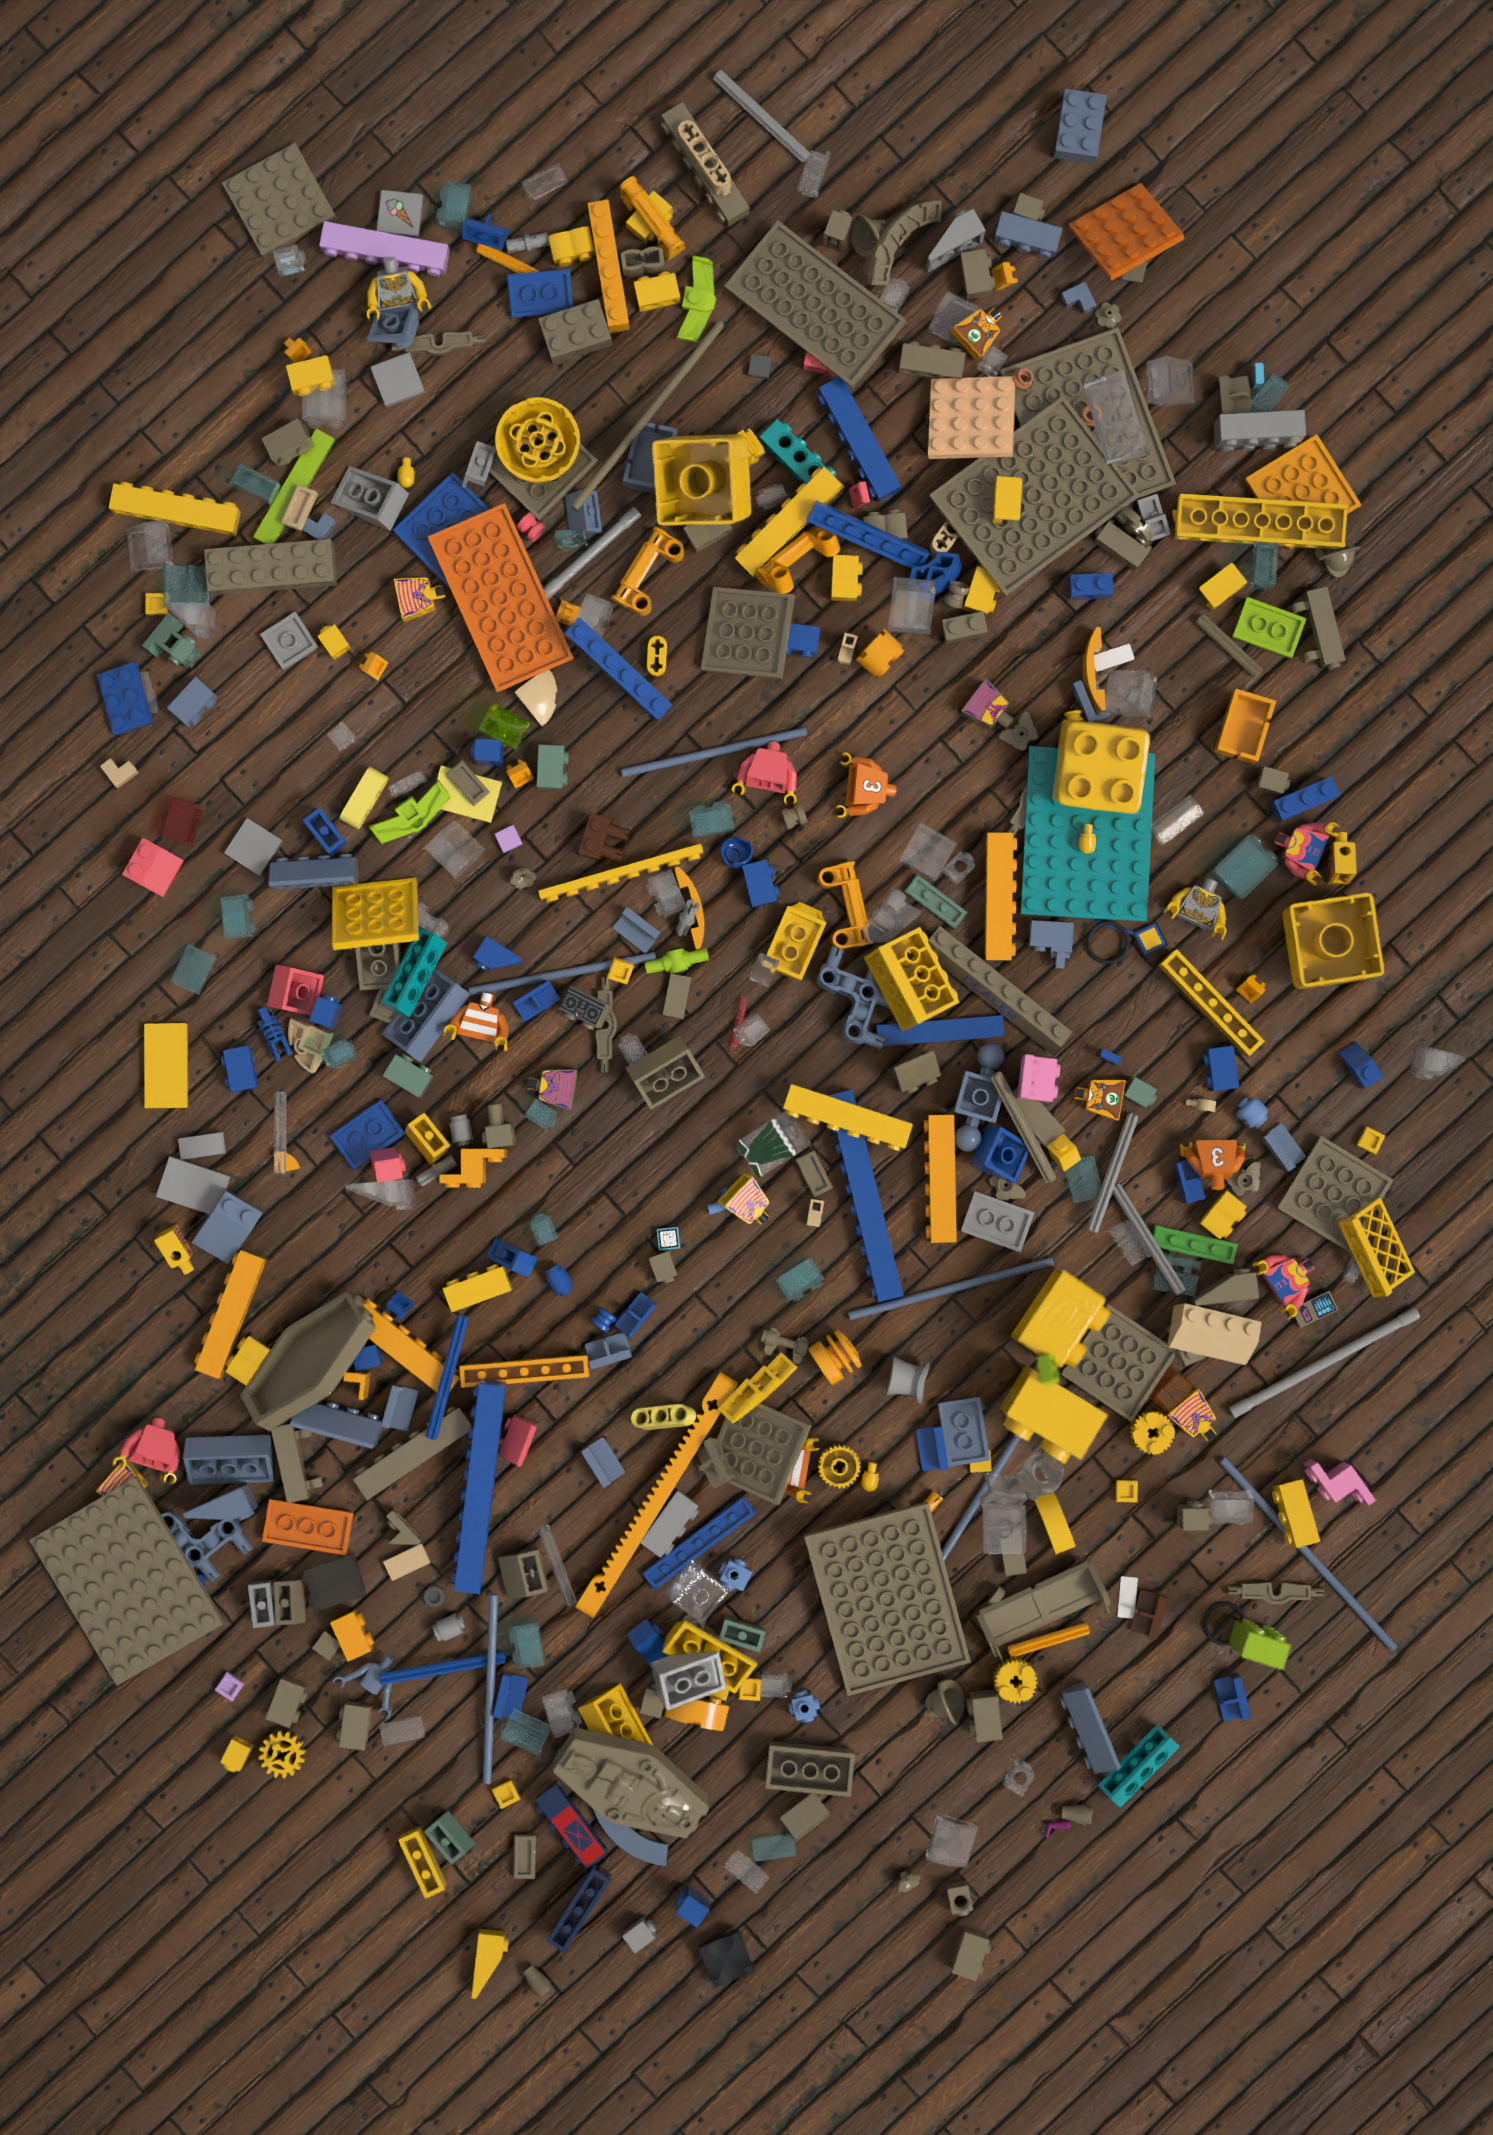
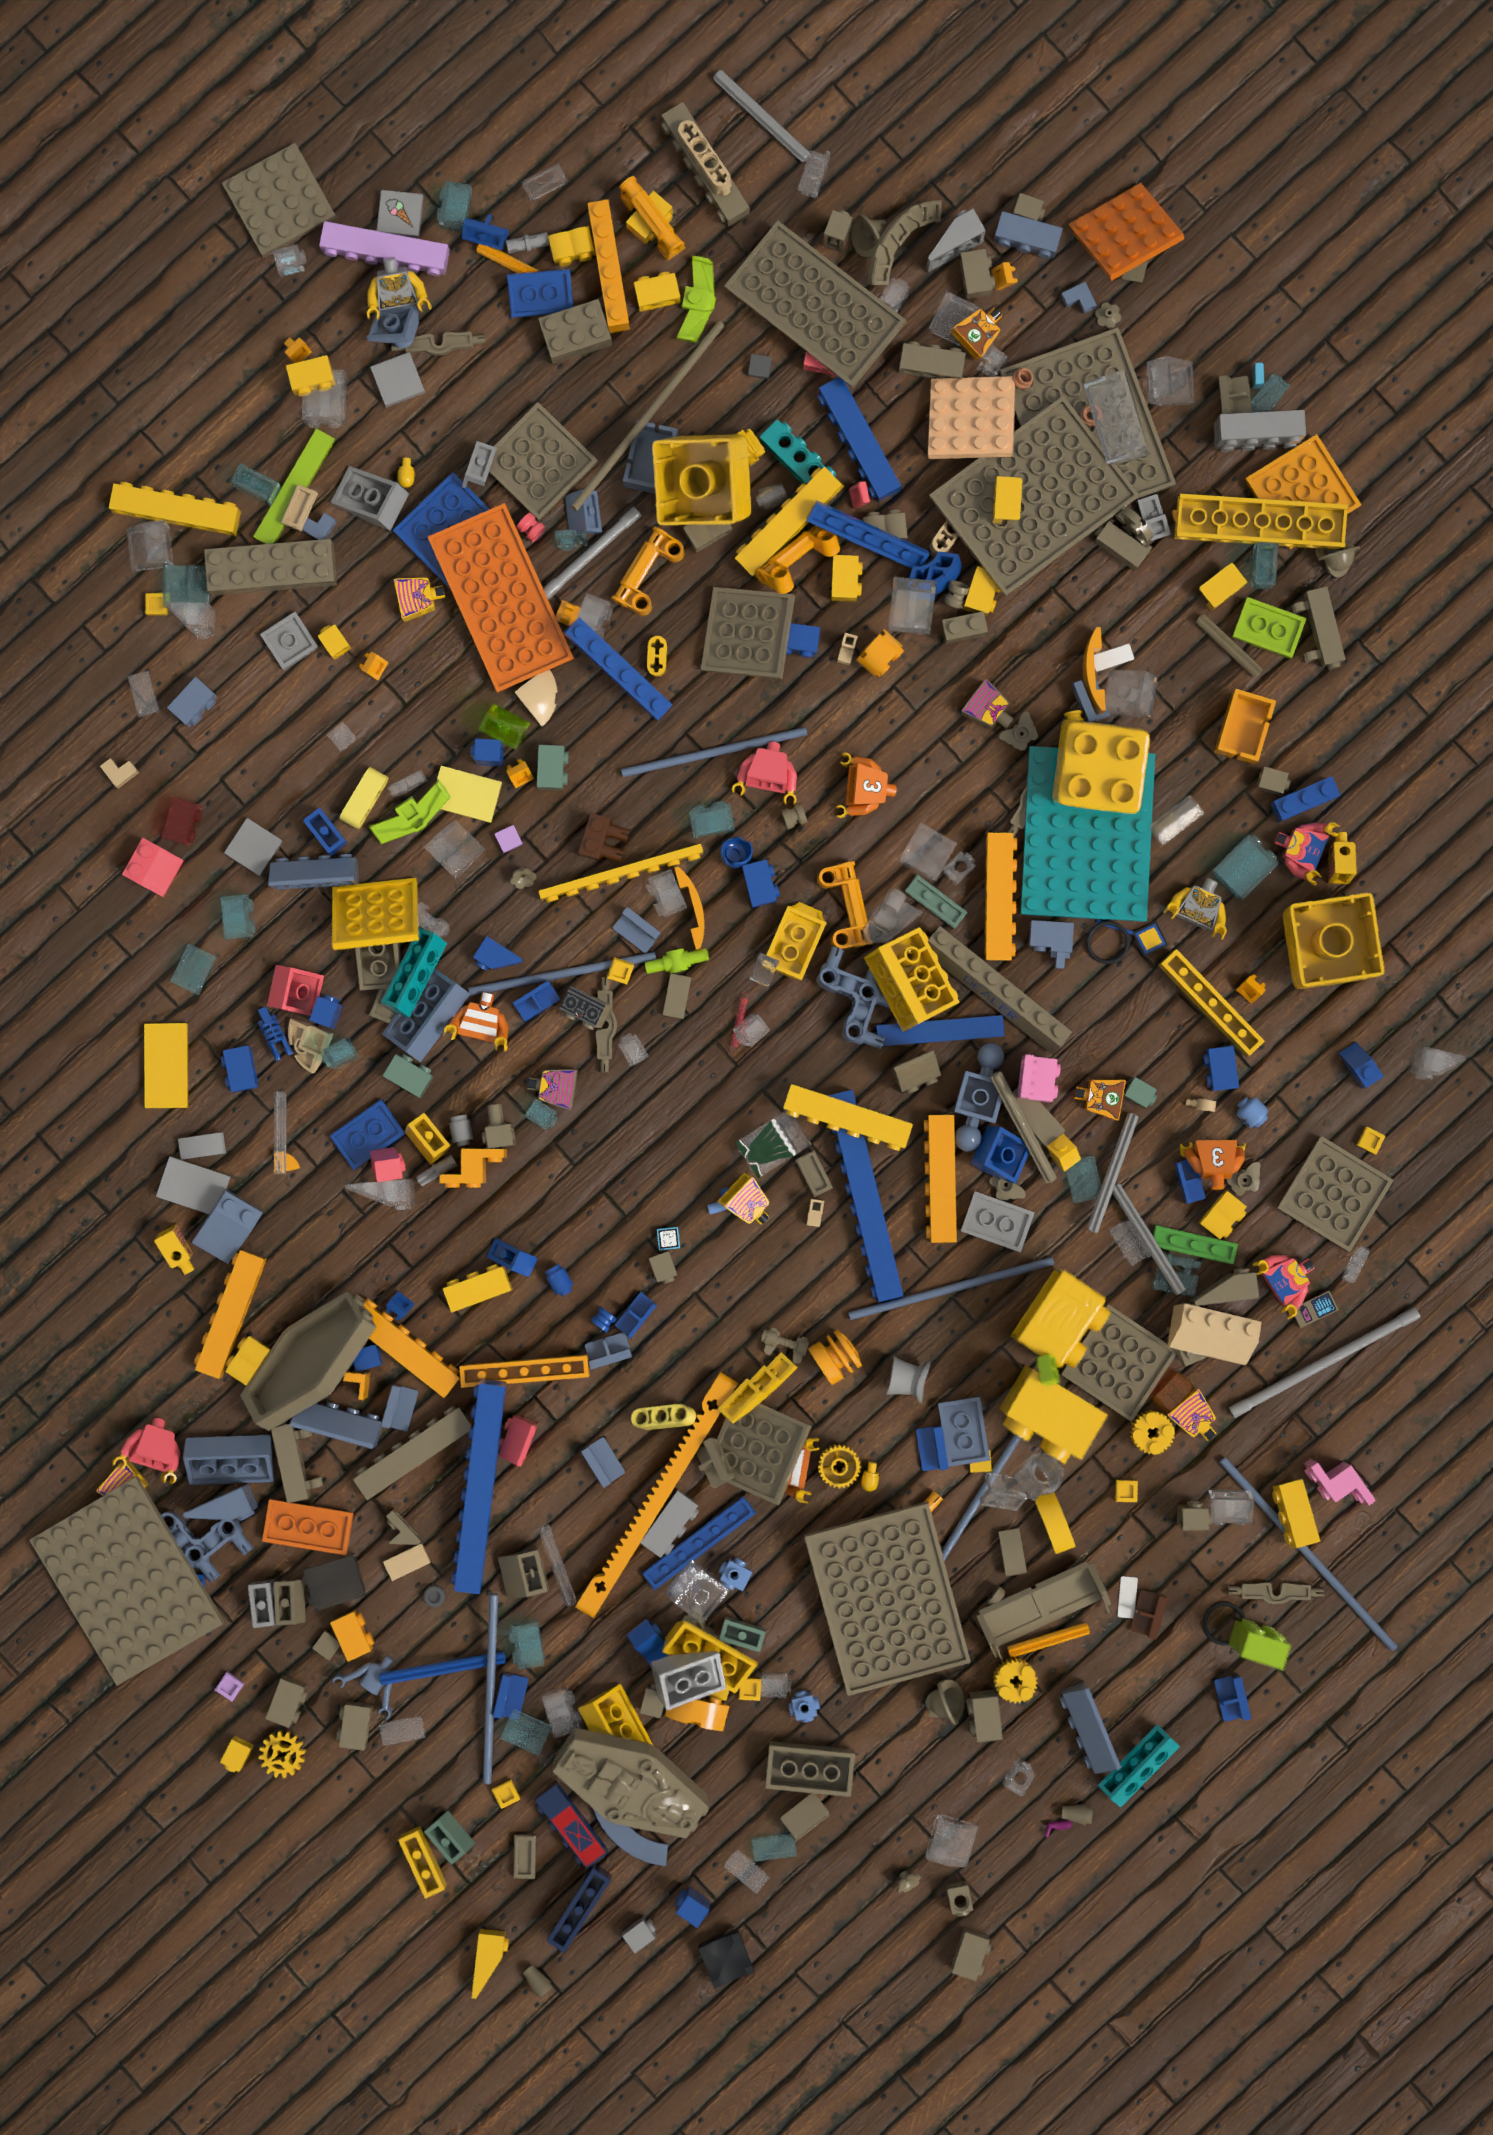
(125, 698): blue plate -> none
(181, 652): sand green tile -> none
(288, 442): dark tan brick -> none
(447, 1377): blue axle -> none
(449, 1627): light grey brick -> none
(468, 783): dark tan tile -> none
(543, 1229): clear light blue brick -> none
(548, 418): yellow brick -> none
(645, 261): dark tan brick -> none
(665, 1072): dark tan brick -> none
(687, 918): light grey axle -> none
(800, 1279): clear light blue brick -> none
(1004, 1529): clear slope -> none
(1080, 126): sand blue brick -> none
(1087, 841): yellow cylinder -> none
(1090, 586): blue brick -> none
(1109, 1057): blue tile -> none
(1283, 1147): sand blue panel -> none
(1367, 1256): yellow fence -> none

